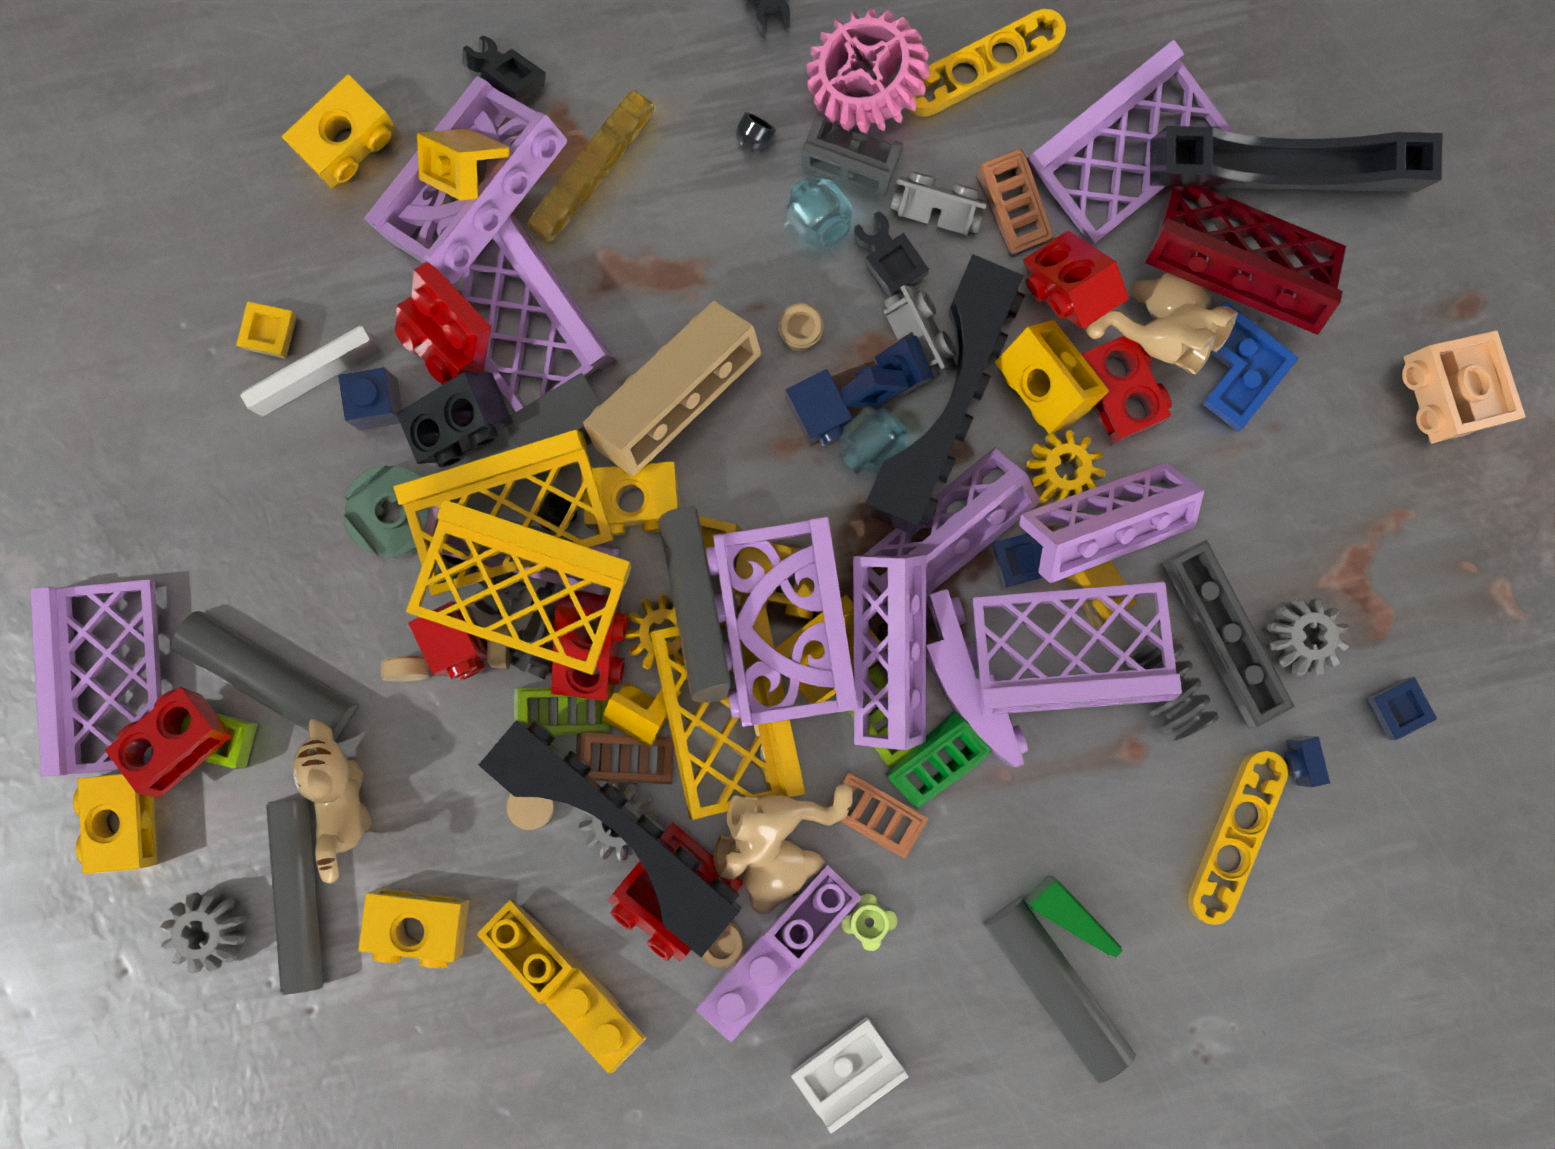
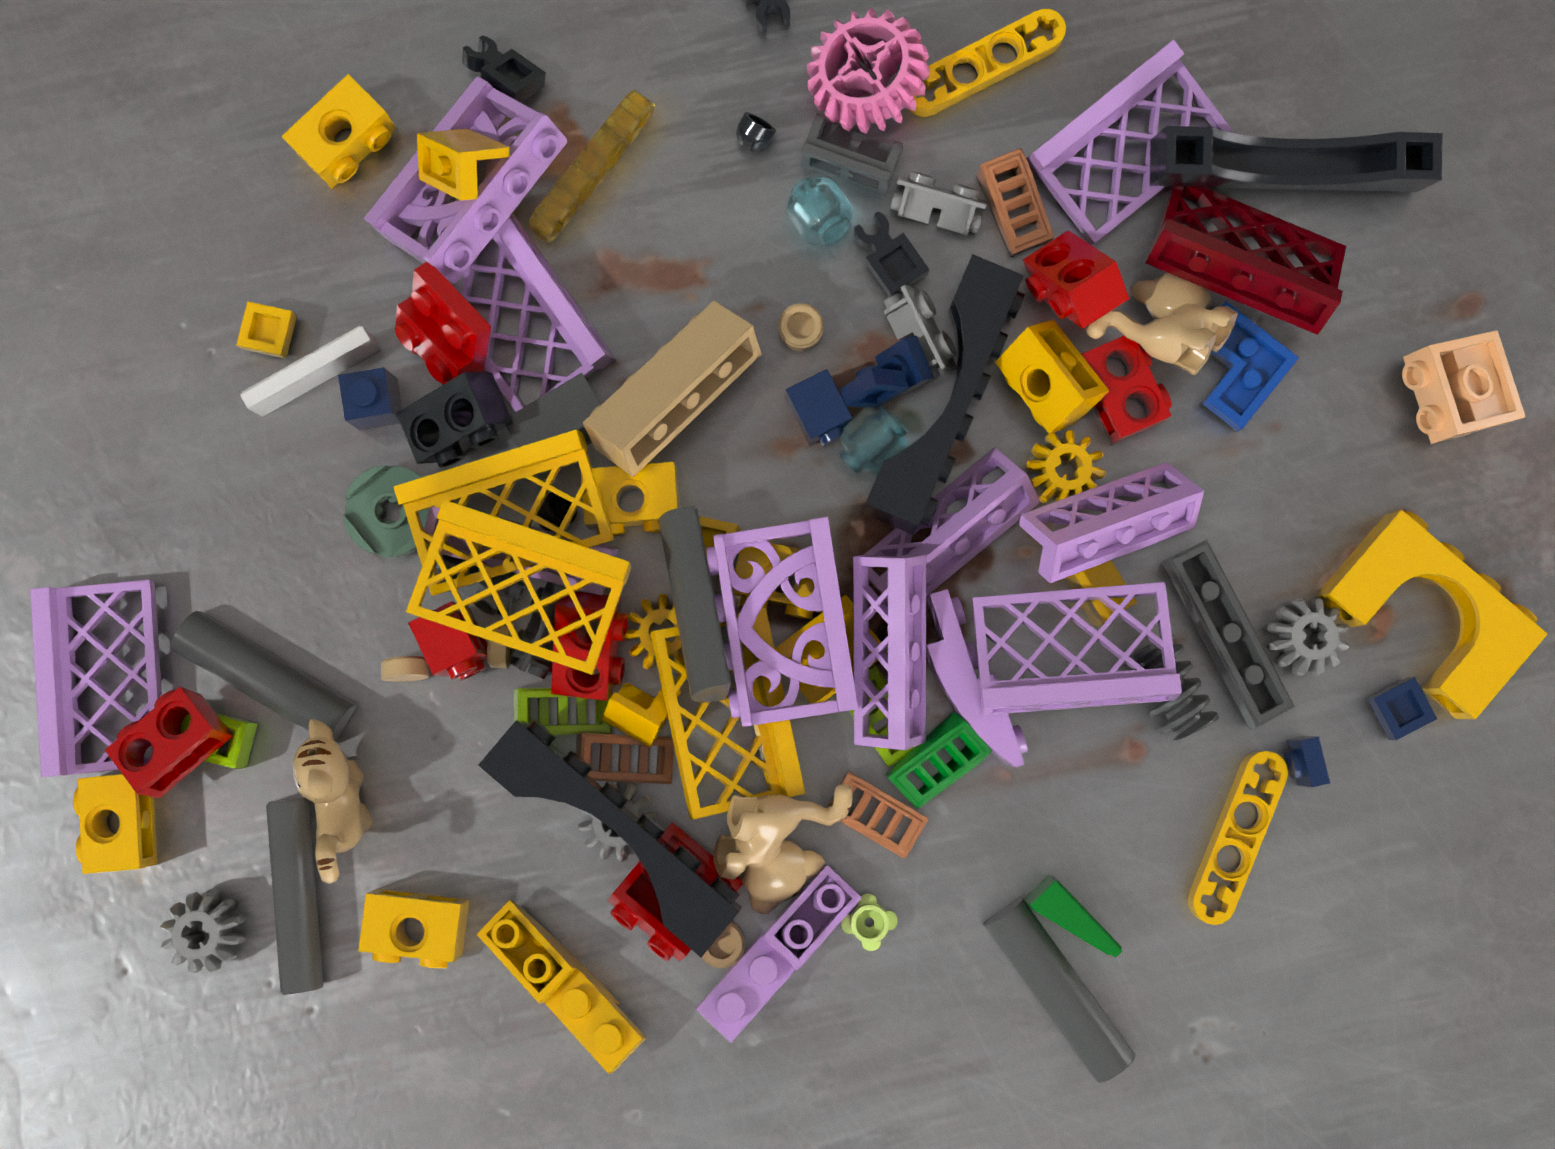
(529, 812): tan tile -> none
(849, 1074): white plate -> none
(1018, 559): dark blue plate -> none
(1493, 631): none -> yellow arch

